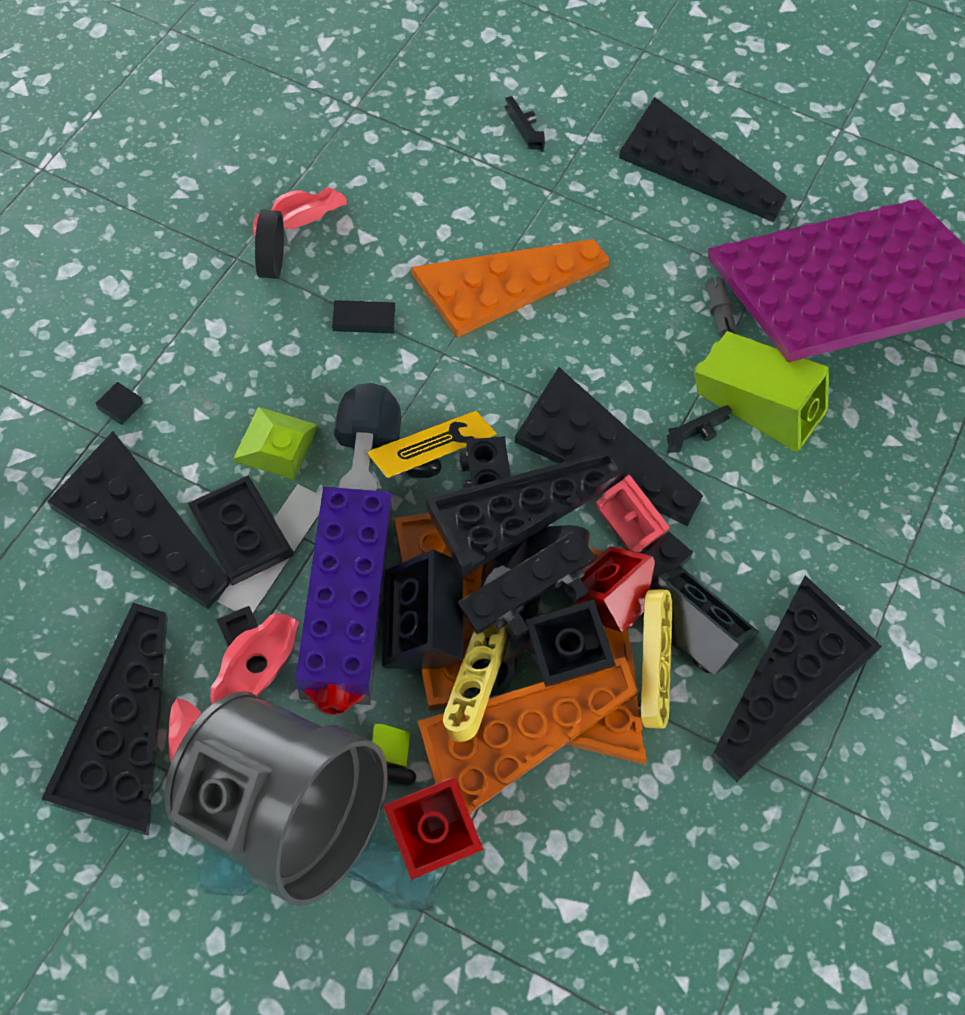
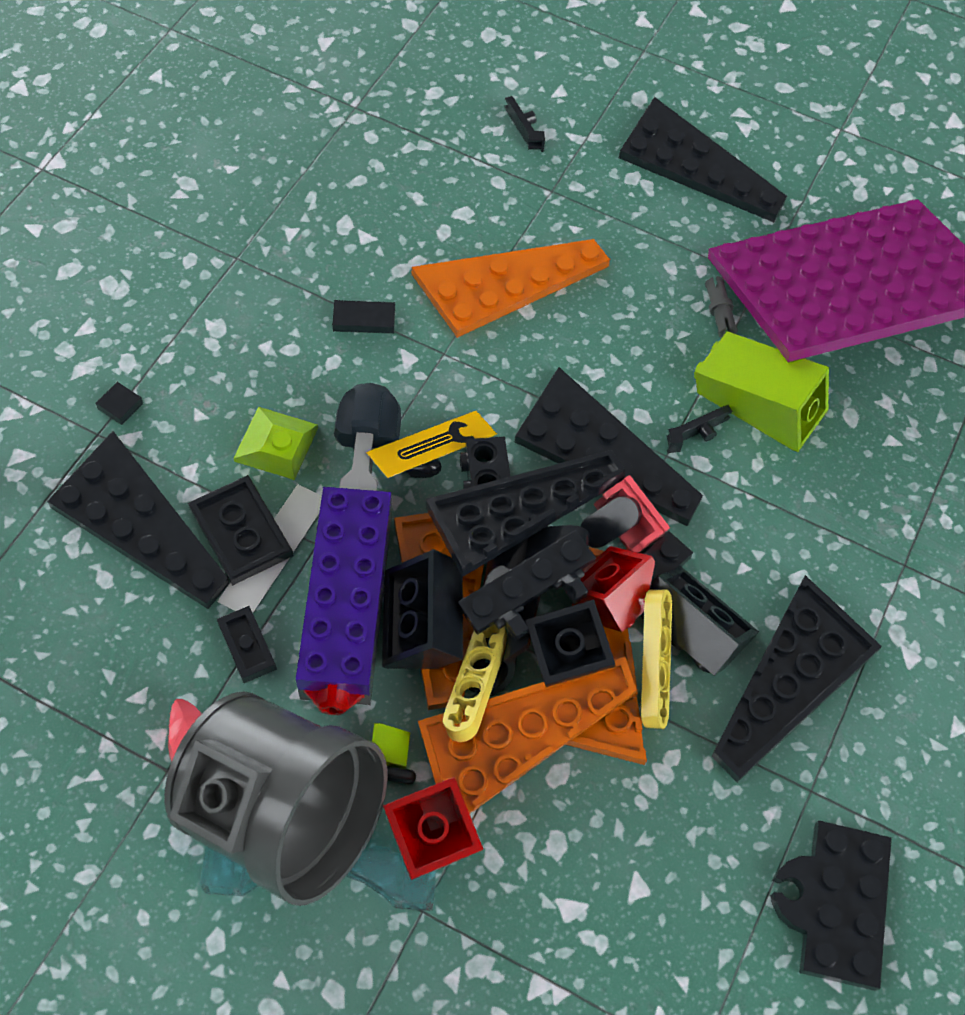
(114, 744): black wing -> none
(269, 244): black tyre -> none
(271, 640): coral piece -> none
(303, 208): coral piece -> none
(612, 520): none -> black tile
(839, 904): none -> black plate

